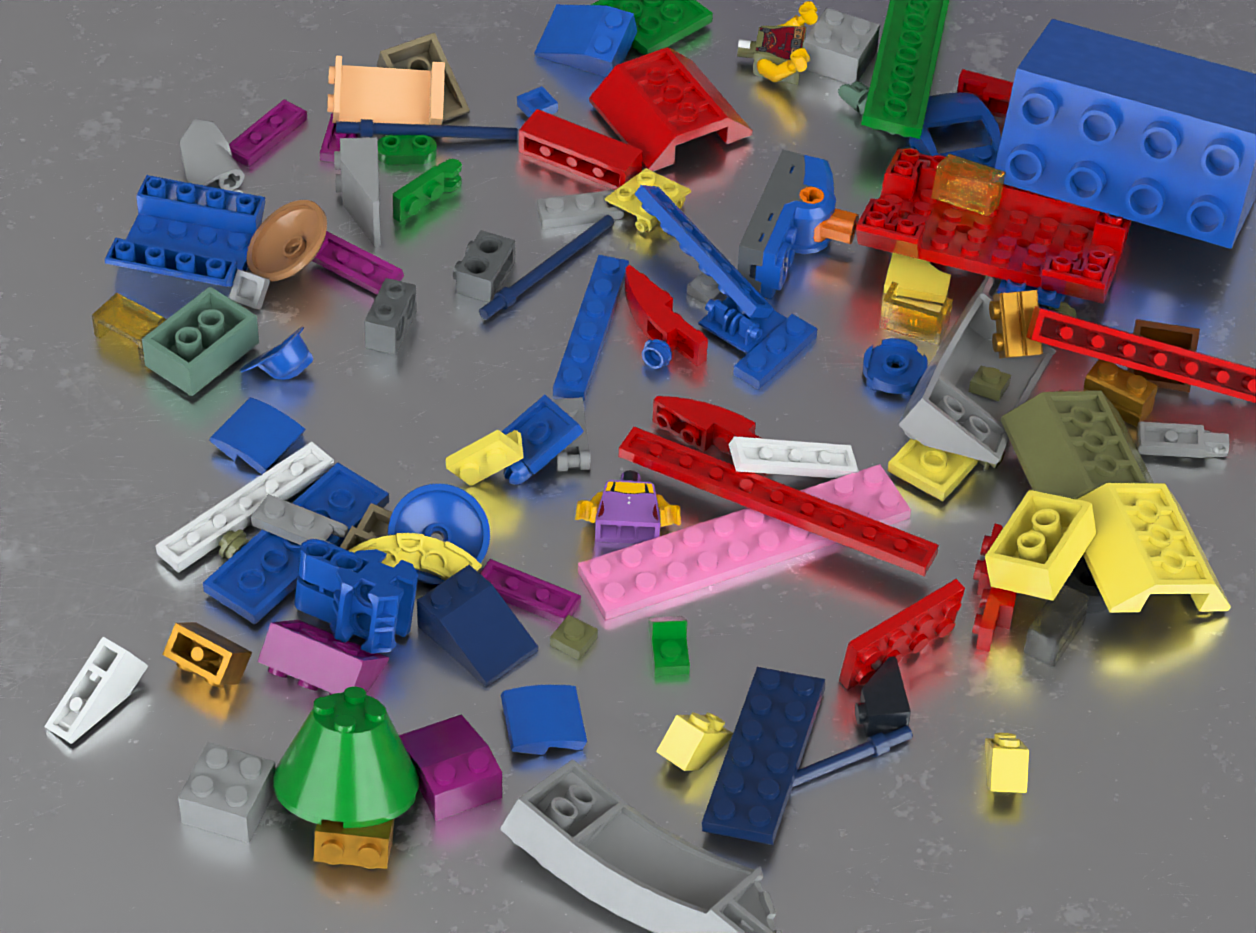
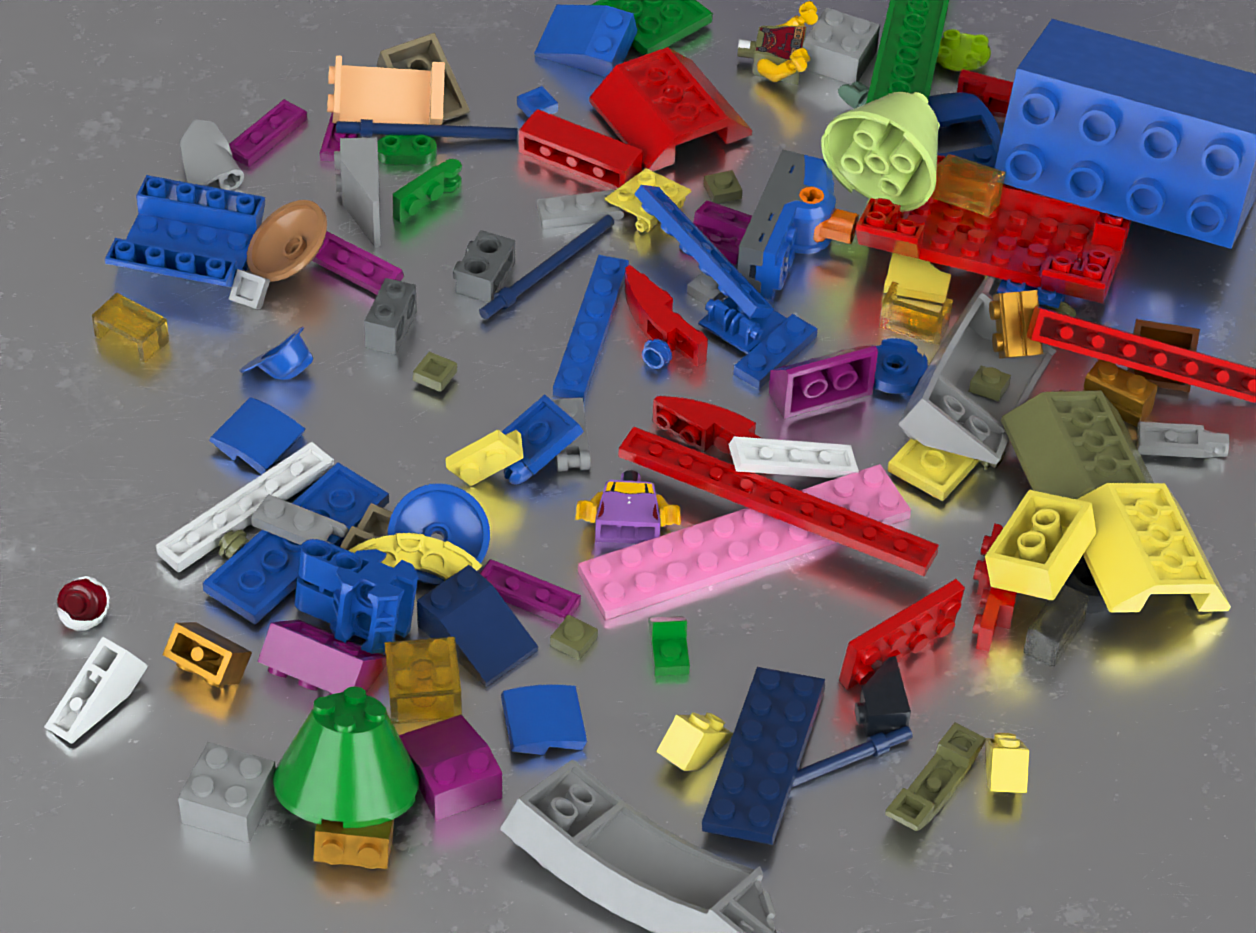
(83, 603): none -> dark red hair
(200, 340): sand green brick -> none
(423, 680): none -> clear yellow brick
(434, 371): none -> olive plate
(722, 187): none -> olive plate
(722, 227): none -> magenta slope
(823, 381): none -> magenta slope
(886, 149): none -> yellowish green cone
(938, 779): none -> olive slope
(963, 51): none -> lime dish

